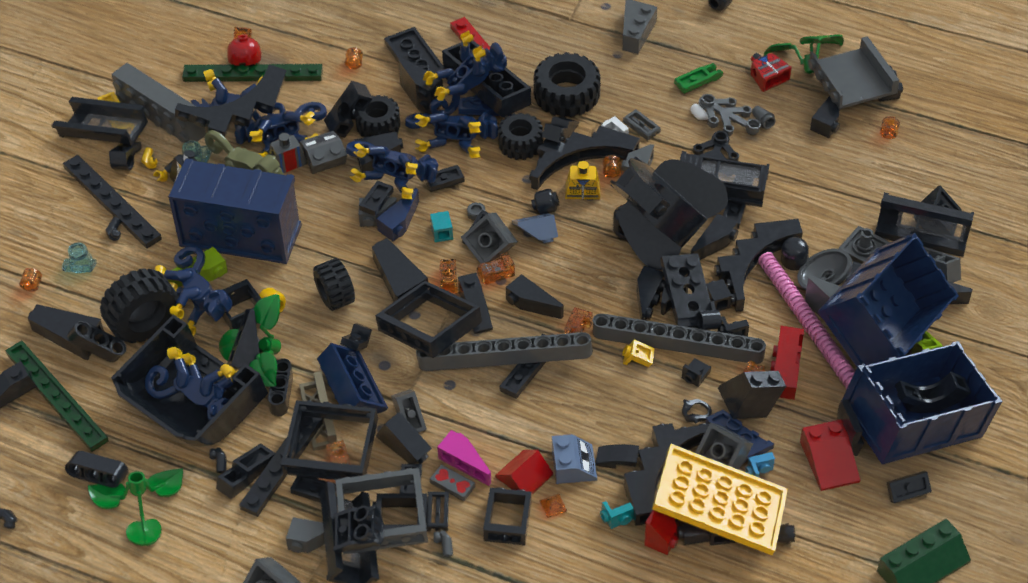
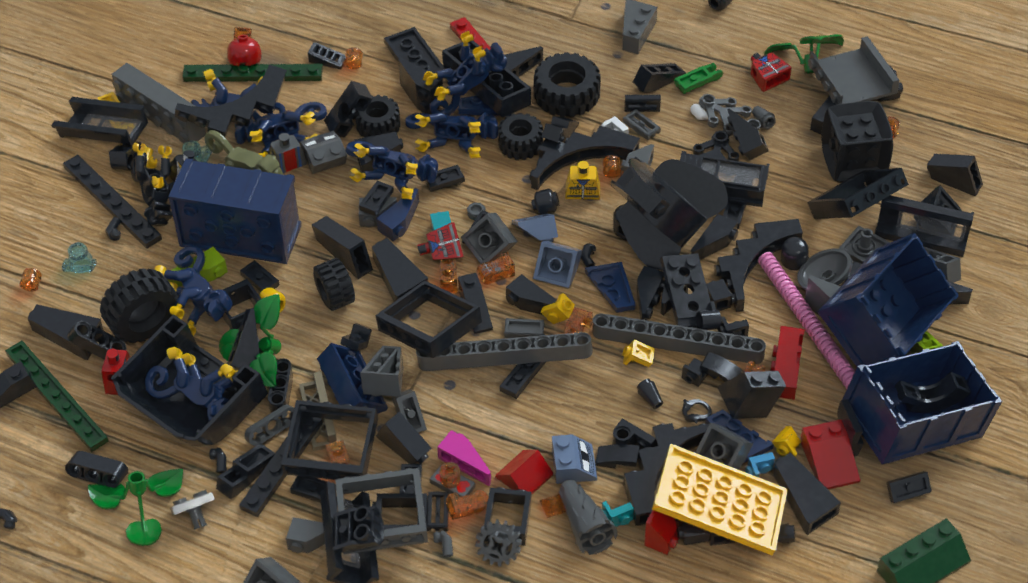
(113, 362): none -> red torso
(153, 184): none -> black animal
(193, 507): none -> dark grey plate
(259, 276): none -> black plate
(263, 423): none -> dark grey beam
(320, 55): none -> black slope
(343, 245): none -> black slope
(384, 373): none -> dark grey wedge
(442, 243): none -> torso
(450, 480): none -> clear orange wheel
(466, 505): none -> clear orange leg
(501, 534): none -> dark grey gear
(523, 328): none -> dark grey tile
(524, 60): none -> black slope
(557, 264): none -> sand blue slope
(559, 310): none -> yellow bracket
(587, 250): none -> black arm
(587, 520): none -> dark grey cone
(613, 285): none -> dark blue wing
(632, 435): none -> black plate
(642, 103): none -> black tile
(649, 392): none -> black cone
(655, 76): none -> black slope
(719, 367): none -> black slope
(750, 139): none -> black slope
(786, 442): none -> yellow bracket
(805, 494): none -> black slope
(853, 193): none -> black window
(856, 139): none -> black piece
(956, 171): none -> black slope

